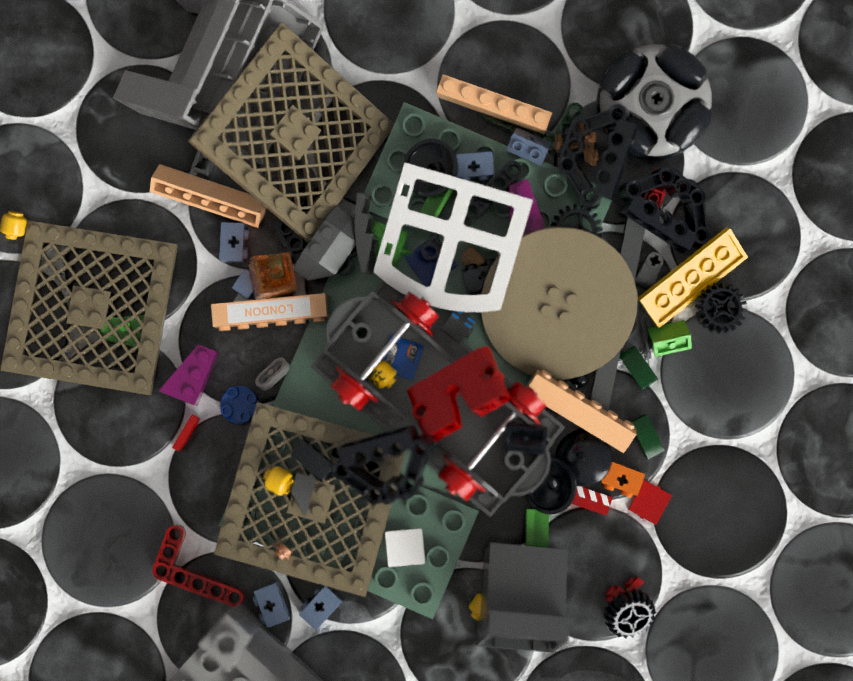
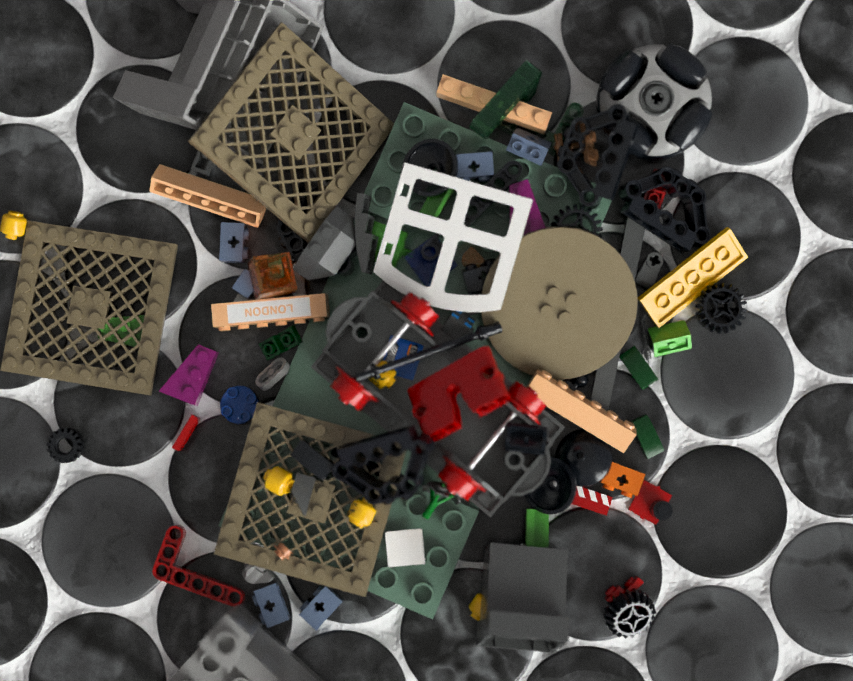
(54, 440): none -> black tyre
(256, 575): none -> light grey brick
(280, 343): none -> dark green slope
(361, 513): none -> yellow head
(439, 489): none -> plant
(481, 333): none -> black bar
(520, 86): none -> clear green beam
(661, 510): none -> black brick

